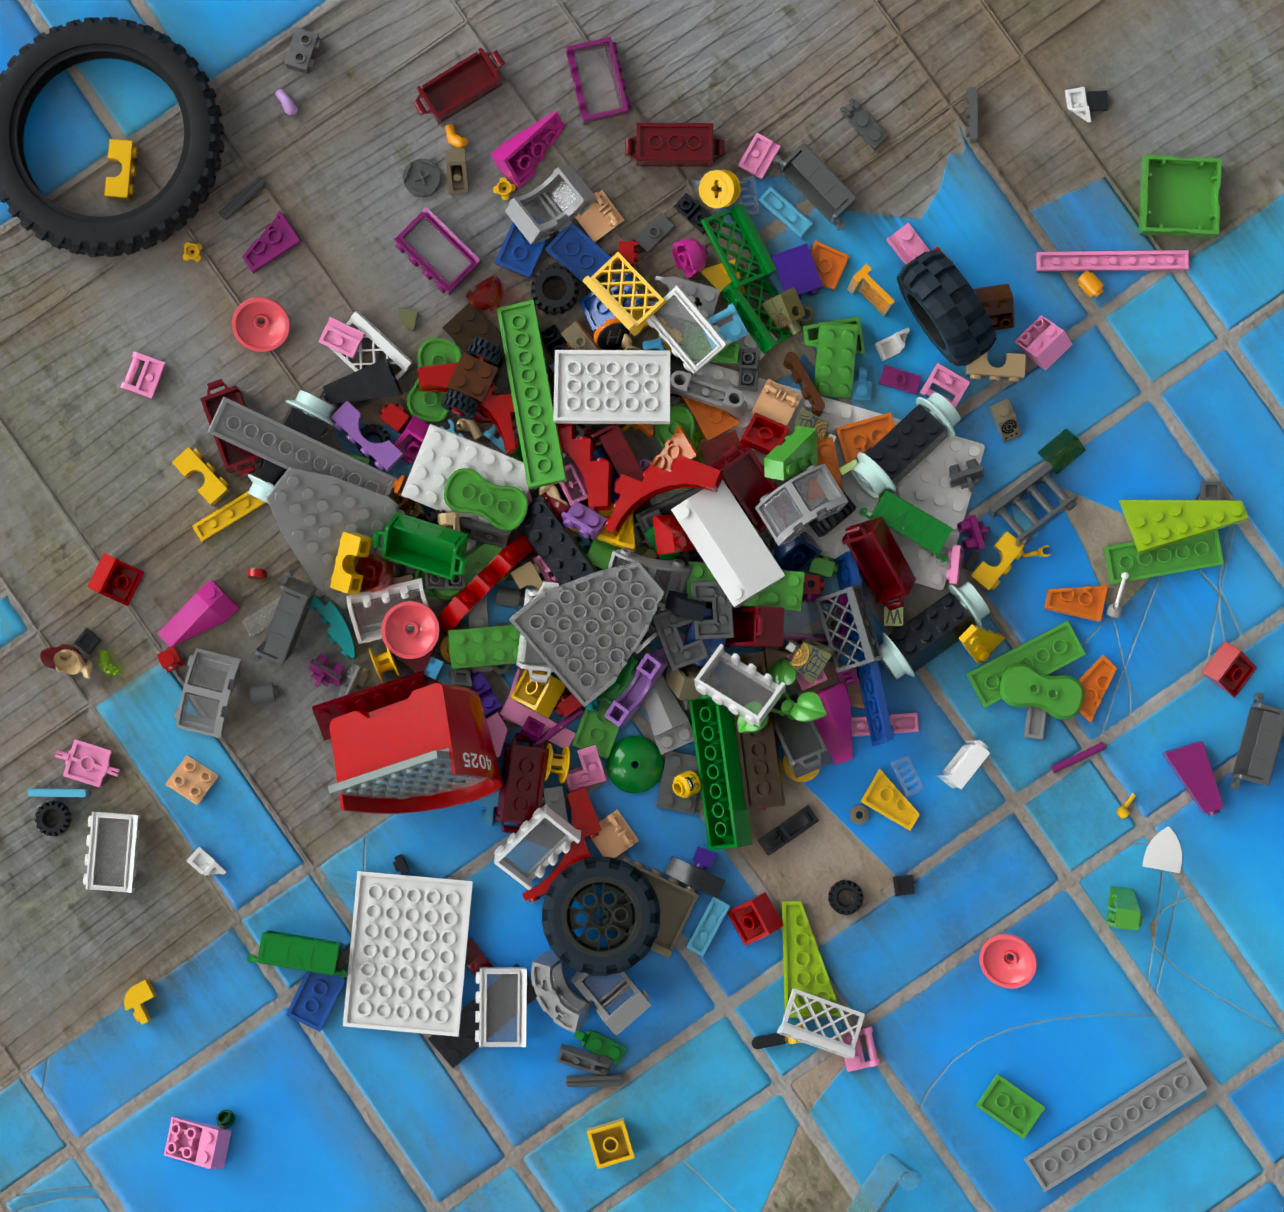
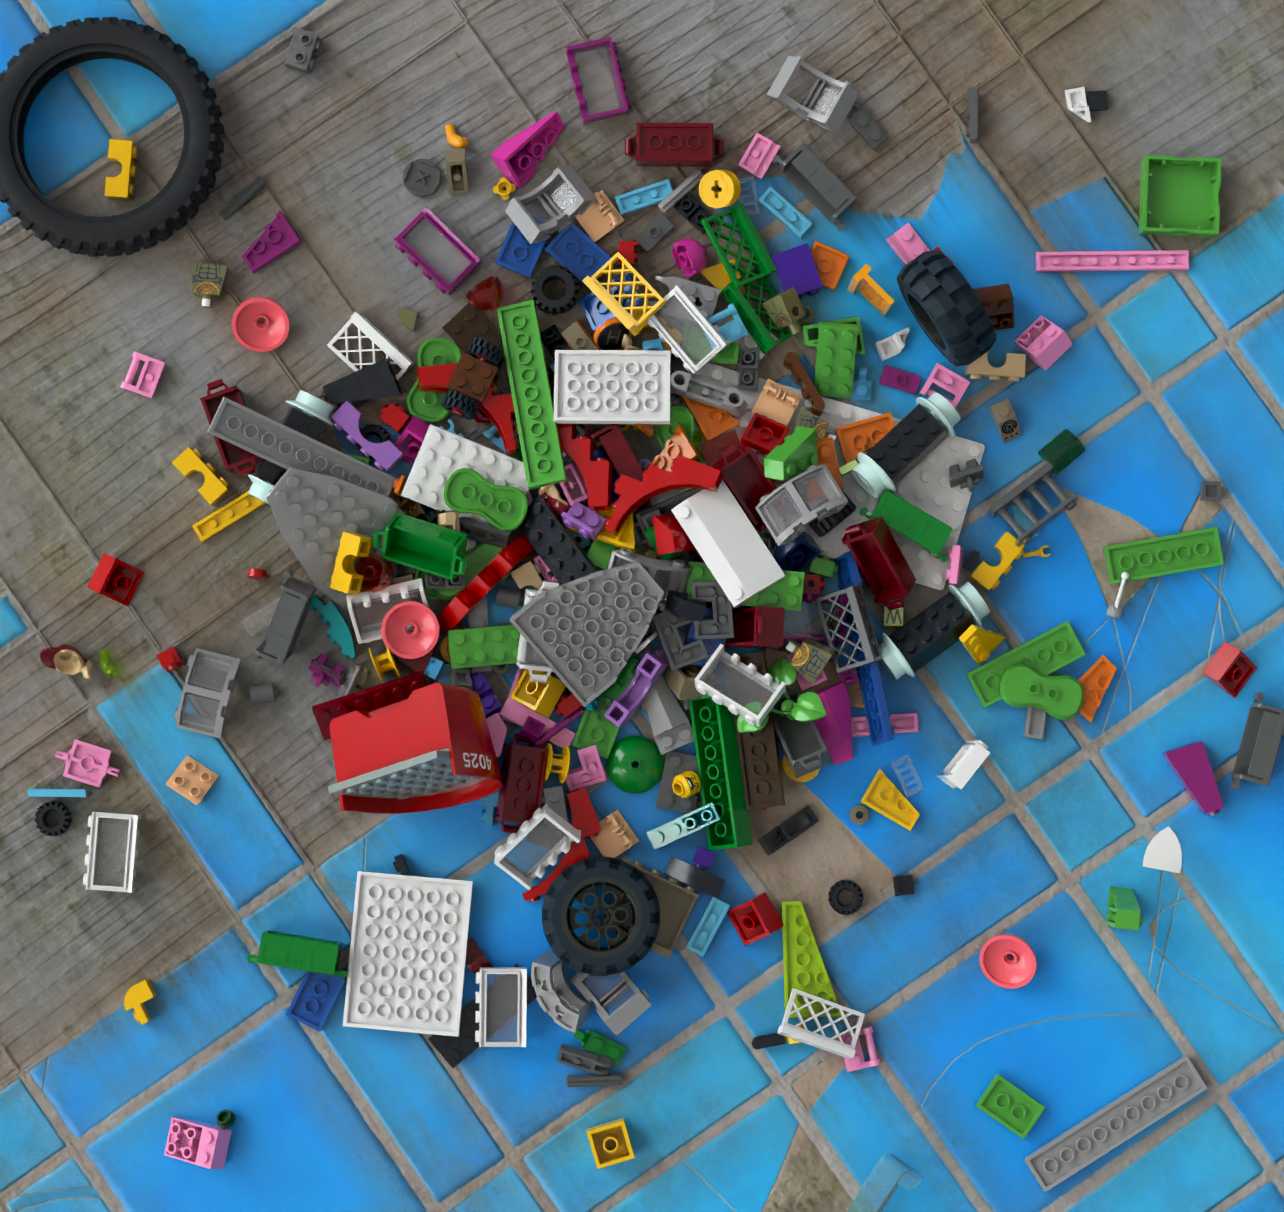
(88, 641): black tile -> none
(188, 247): yellow plate -> none
(203, 611): dark pink wedge -> none
(205, 863): white slope -> none
(208, 281): none -> torso
(287, 103): lavender arm -> none
(341, 337): bright pink plate -> none
(460, 86): dark red container -> none
(470, 426): tan arm -> none
(643, 197): none -> medium azure tile
(680, 191): none -> light grey axle
(683, 825): none -> slope
(812, 94): none -> light grey window
(976, 533): magenta hips -> none
(1077, 602): orange wing -> none
(1078, 757): magenta bar -> none
(1091, 284): light orange brick -> none
(1122, 811): yellow hand -> none
(1170, 521): lime wing -> none

